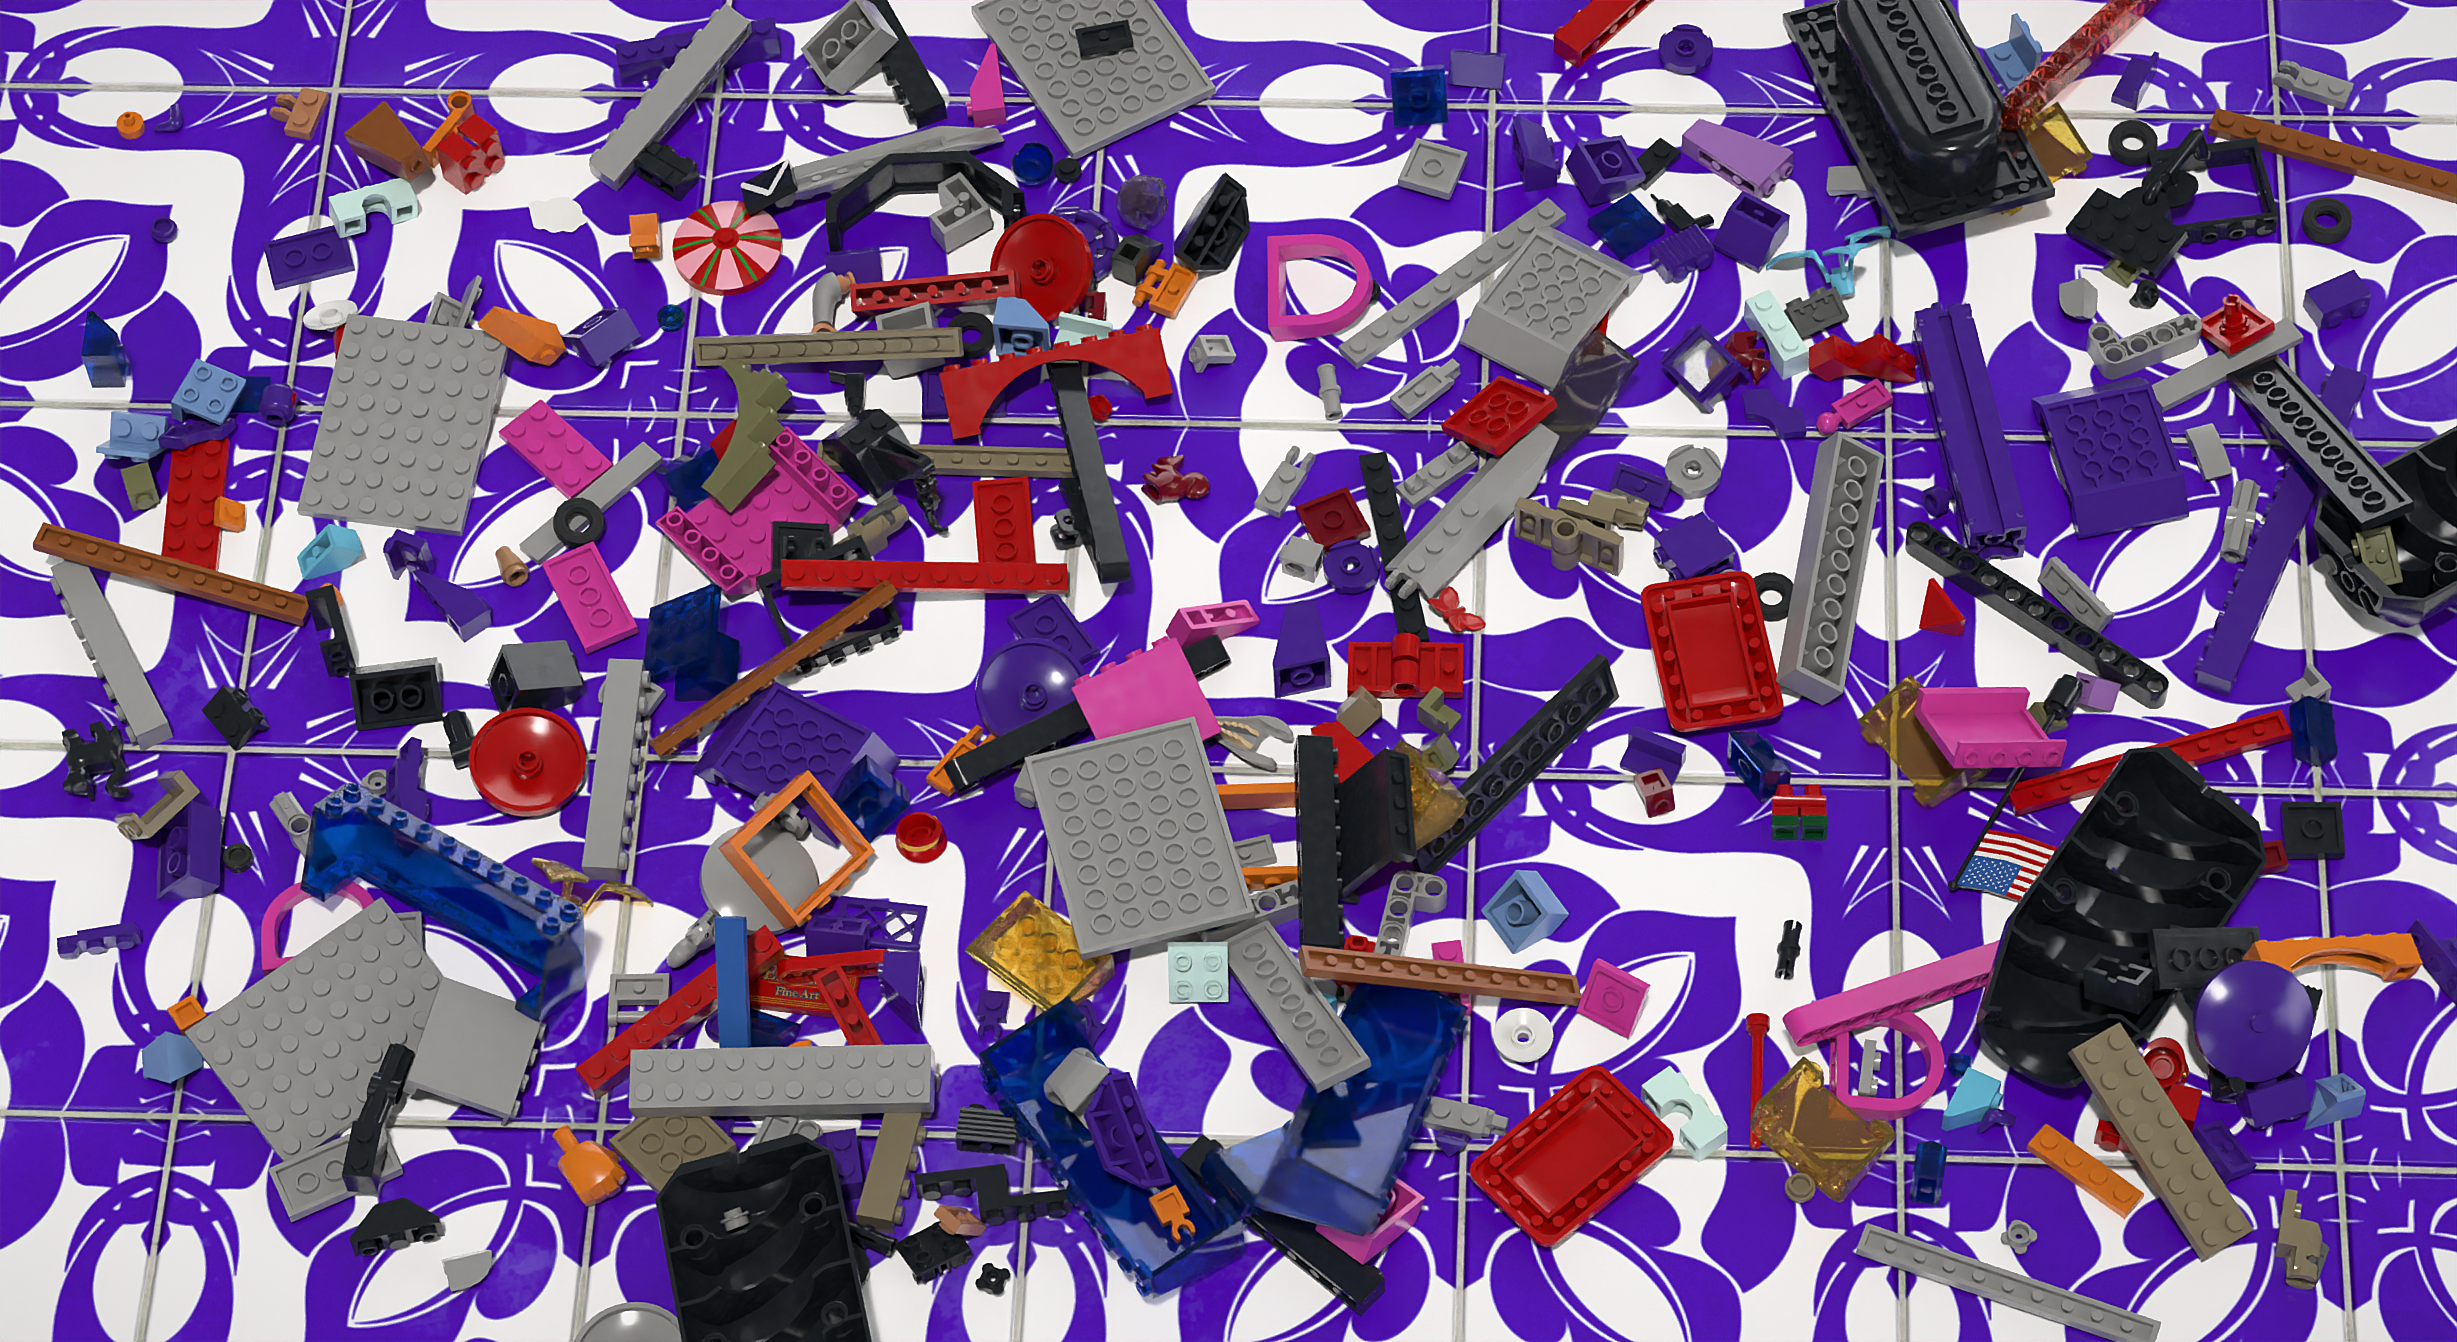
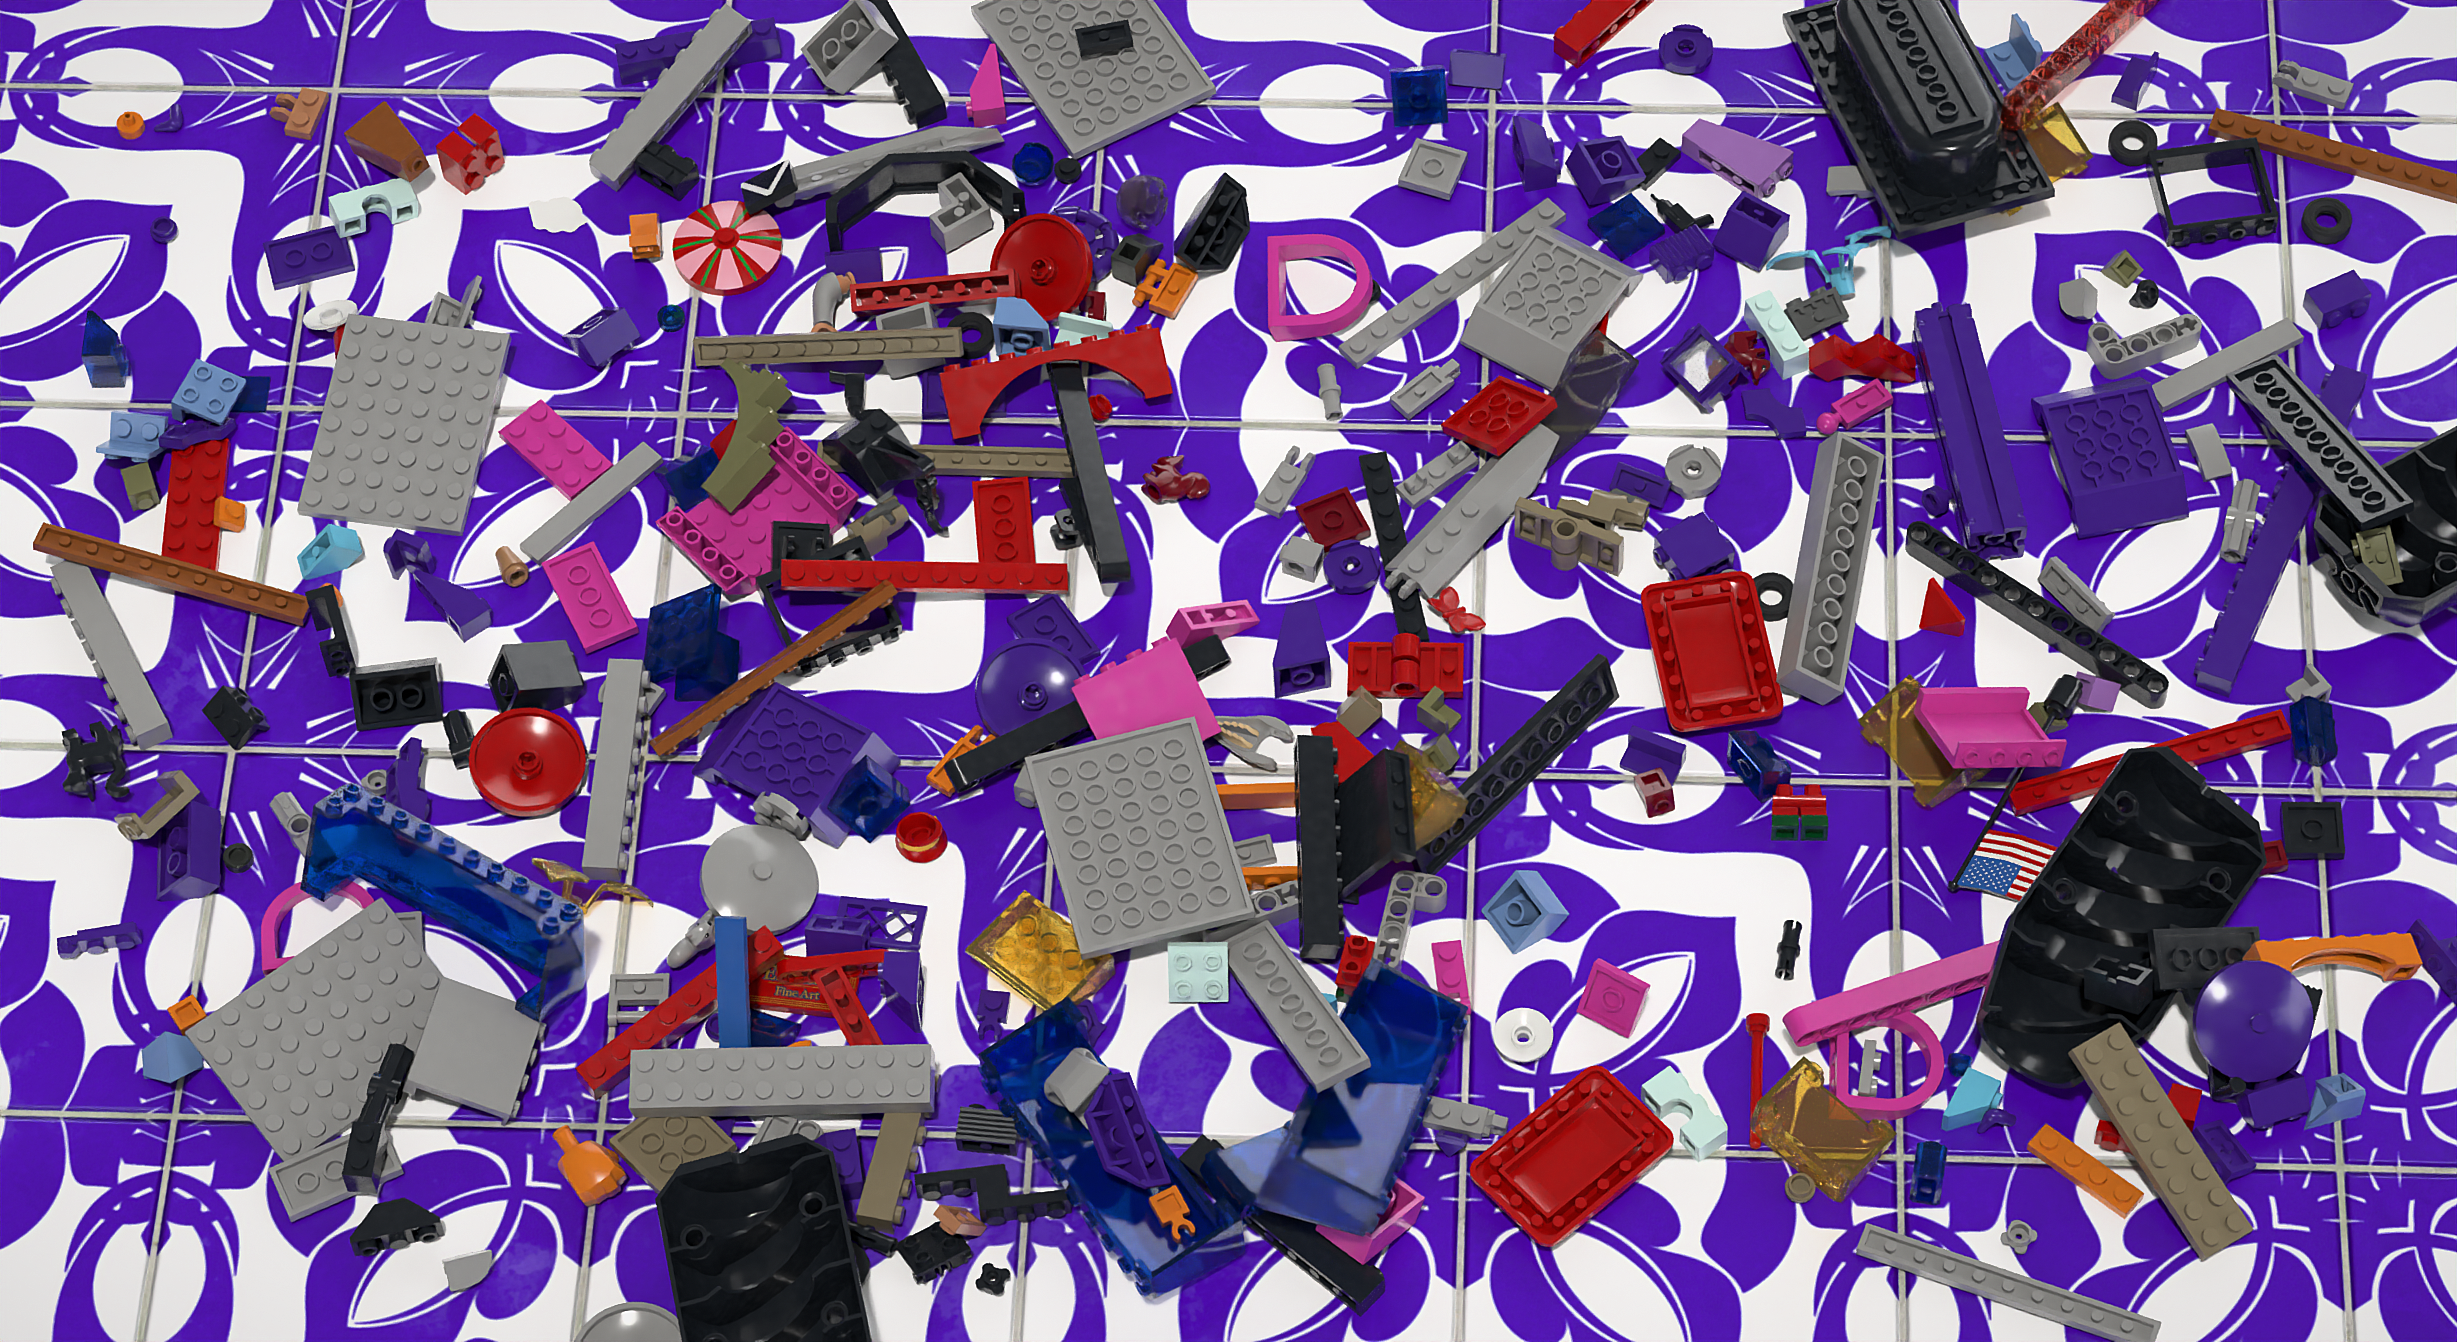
(278, 404): dark purple head -> none
(460, 109): orange plate -> none
(526, 335): orange slope -> none
(578, 506): black tyre -> none
(735, 1218): light grey plate -> none
(833, 817): orange window -> none
(1211, 350): light grey bracket -> none
(1439, 975): dark orange plate -> none
(2137, 231): black plate -> none
(2167, 1062): red piece -> none
(2239, 322): red plate -> none
(2299, 1244): dark tan plate -> none

